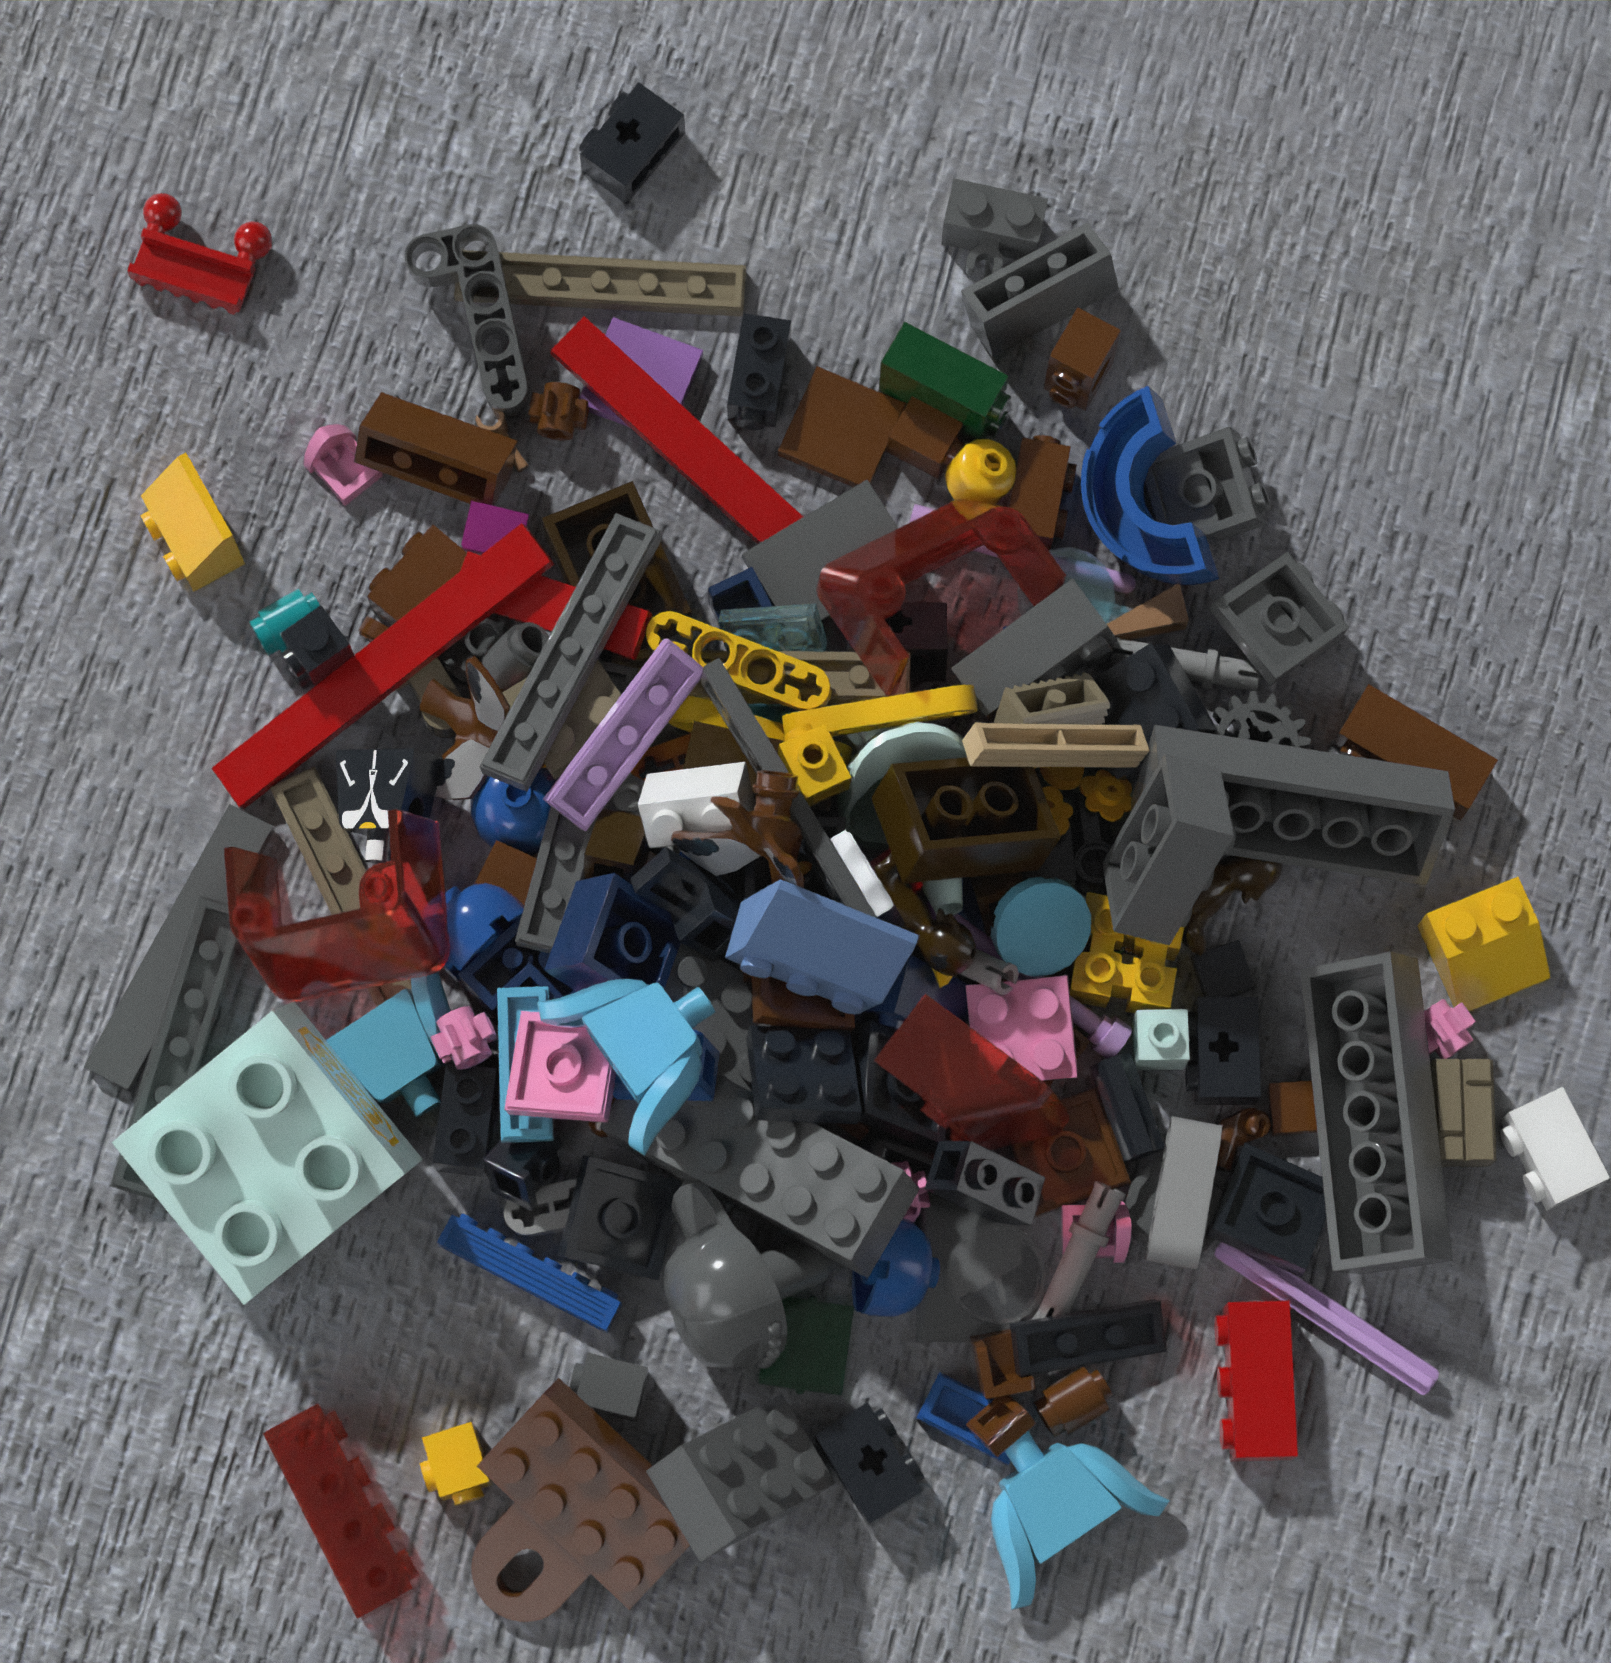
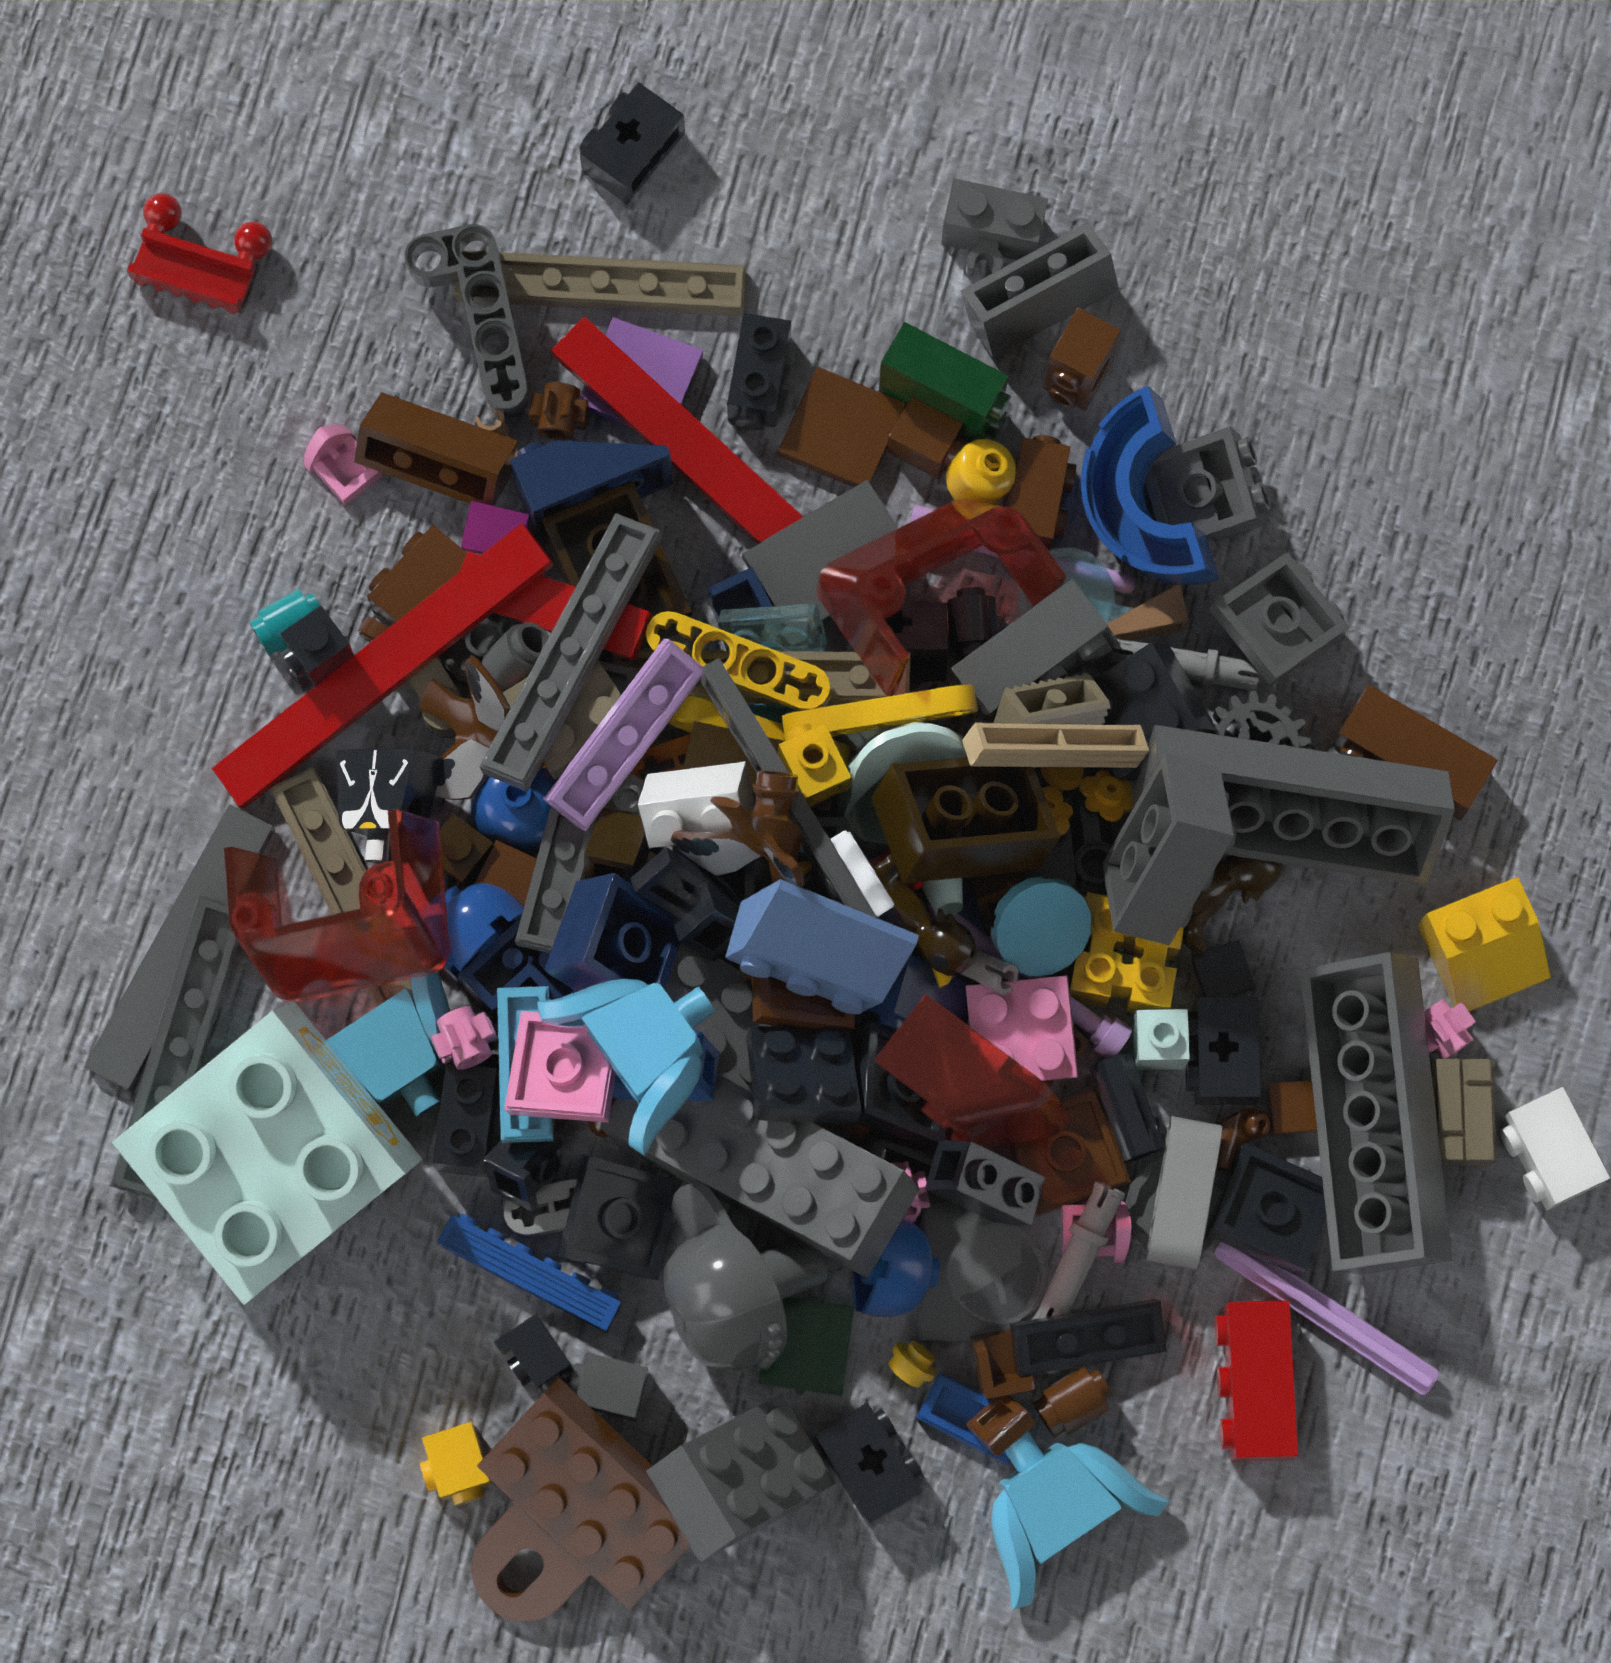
(190, 525): yellow slope -> none
(341, 1512): clear red brick -> none
(463, 853): none -> dark brown brick
(536, 1354): none -> black brick
(574, 471): none -> dark blue slope
(912, 1363): none -> yellow plate
(971, 620): none -> black brick

